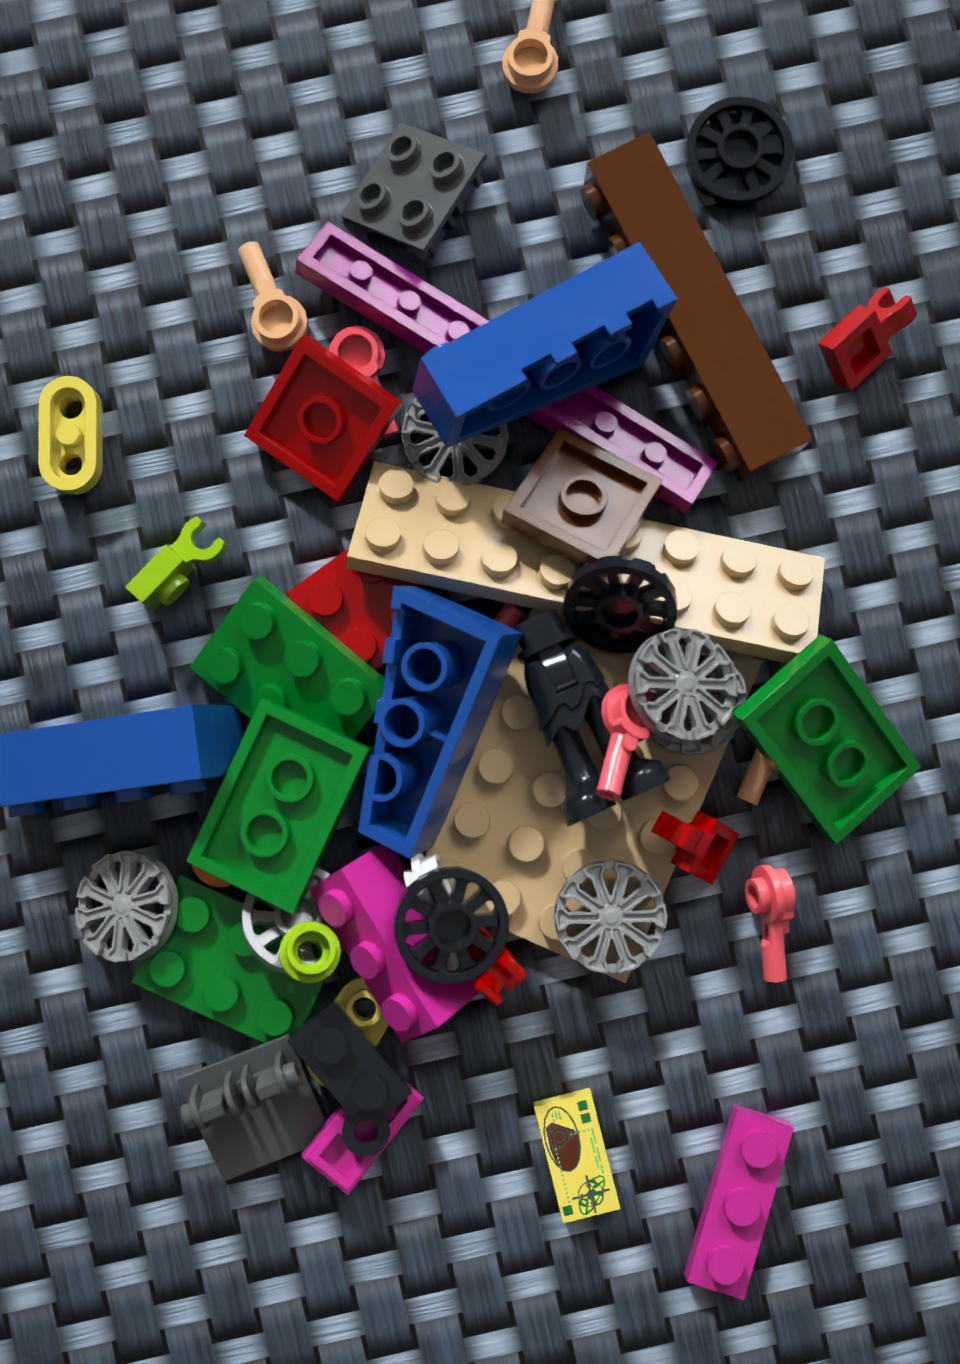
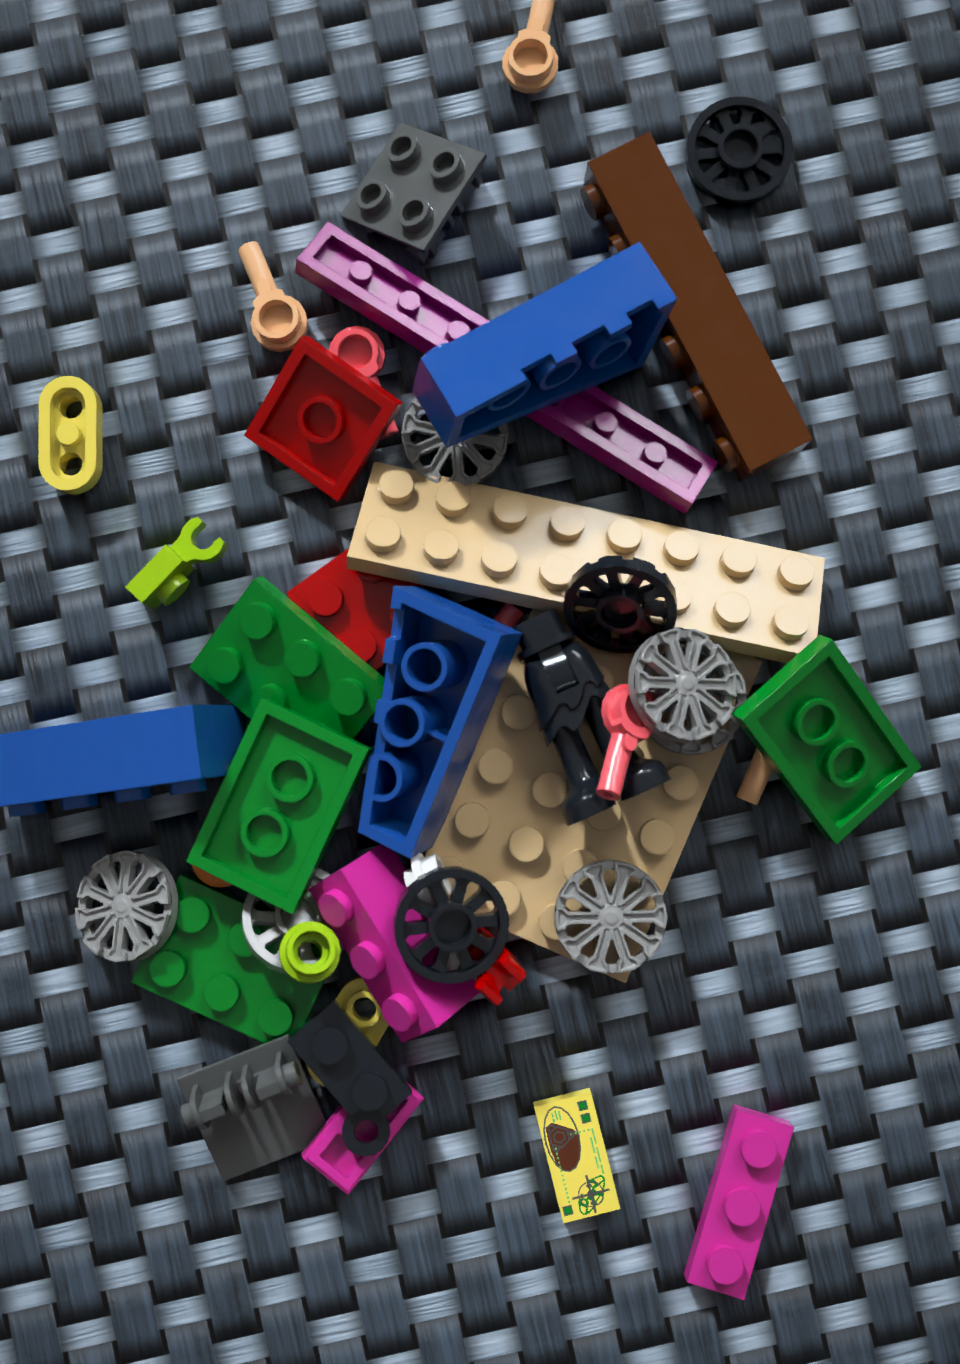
(581, 500): plate -> none
(699, 845): red plate -> none
(774, 898): coral plate -> none
(860, 339): red plate -> none

